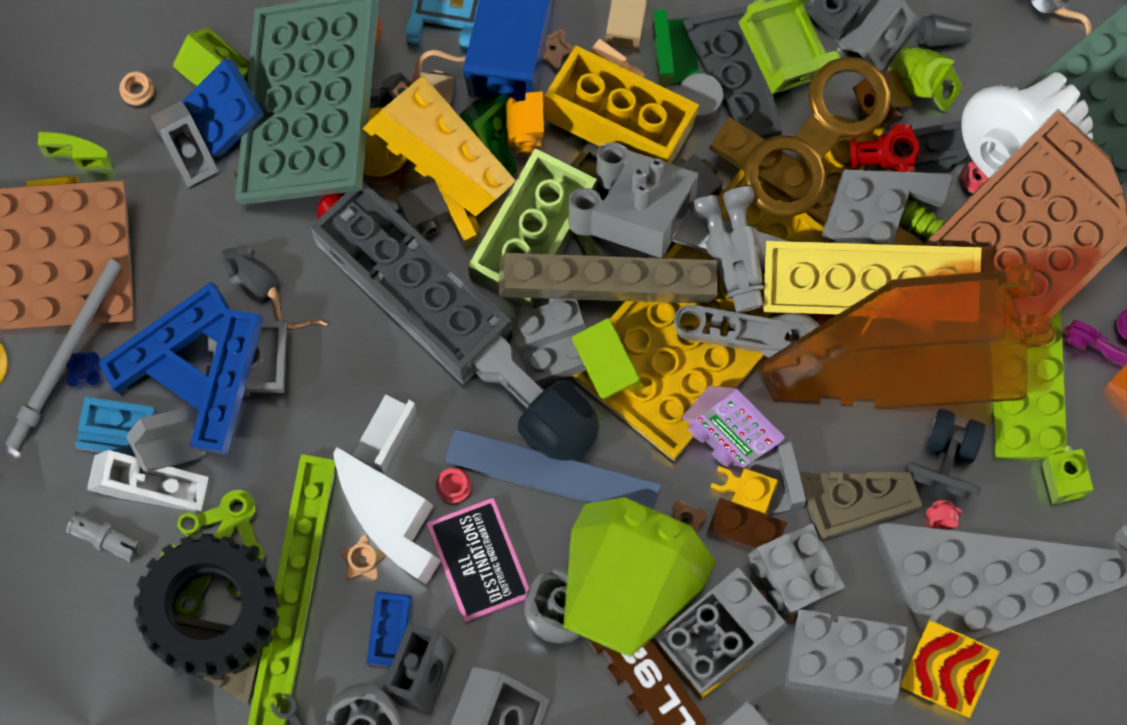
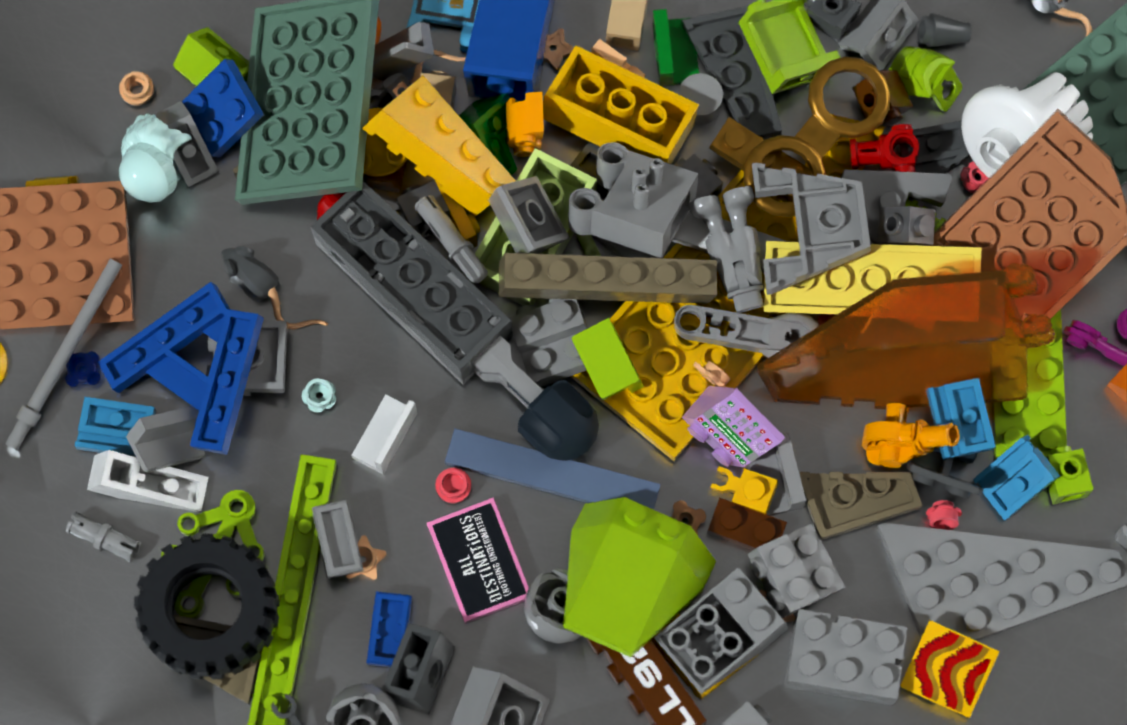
(83, 152): lime slope -> none
(148, 158): none -> light aqua hair
(319, 386): none -> light aqua plate
(337, 539): none -> light grey tile
(387, 514): white slope -> none
(402, 51): none -> light grey panel
(446, 232): none -> light grey axle
(527, 216): none -> light grey slope
(713, 374): none -> light nougat plate
(828, 223): none -> light grey wing
(897, 442): none -> light orange pin
(906, 225): none -> flat silver brick
(964, 406): none -> dark azure plate
(1016, 477): none -> dark azure plate

